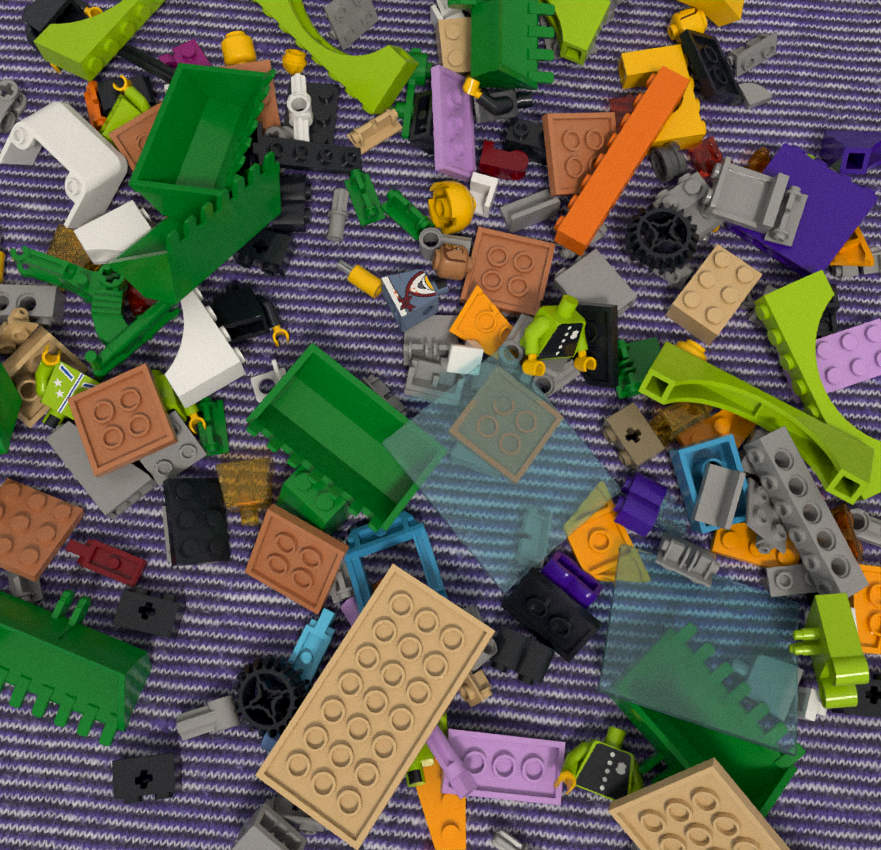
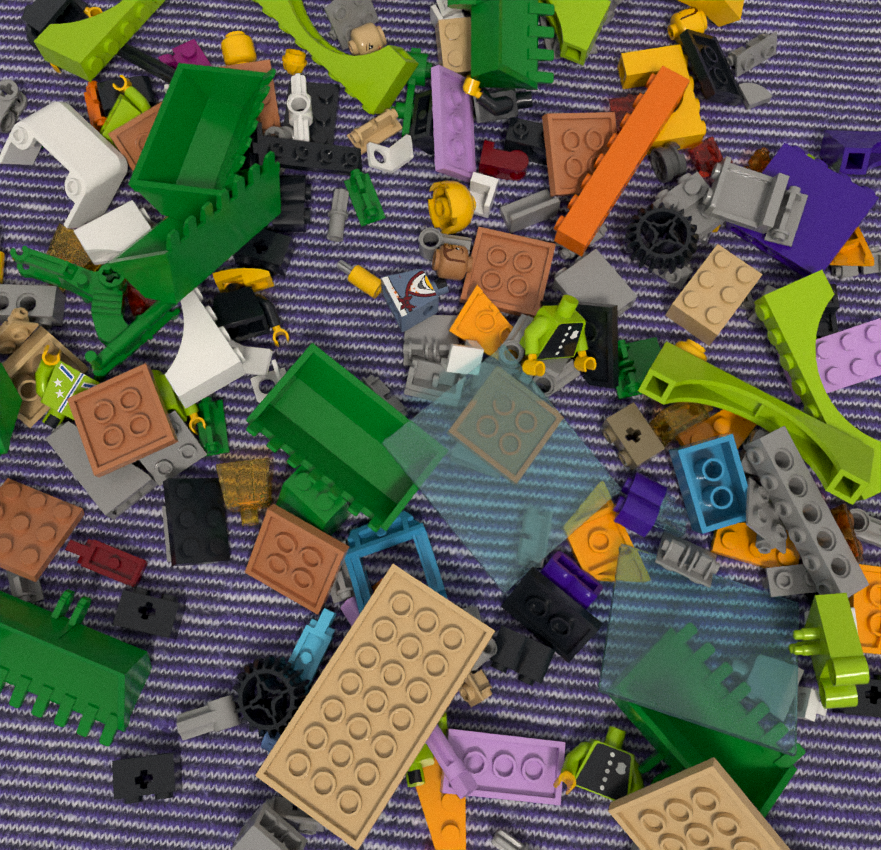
(250, 277): none -> yellow slope
(256, 359): none -> white bracket
(366, 39): none -> tan head
(394, 156): none -> white bracket
(405, 214): green hinge -> none
(718, 496): light grey panel -> none

